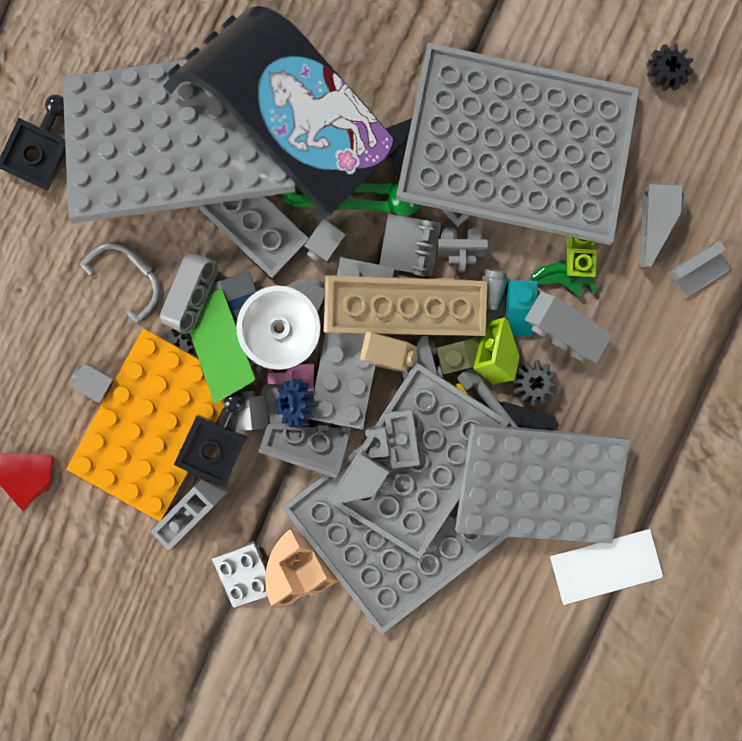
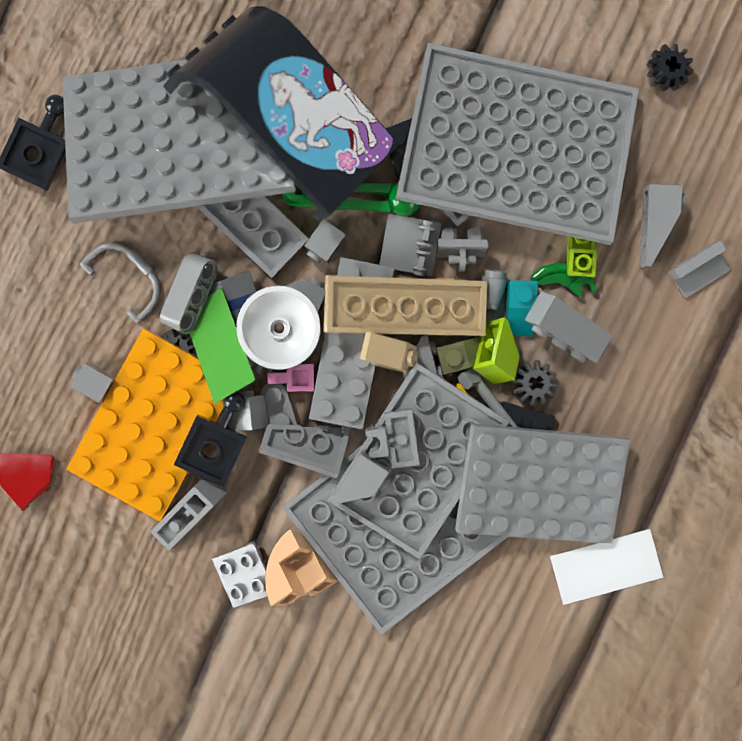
(295, 403): dark blue gear -> none

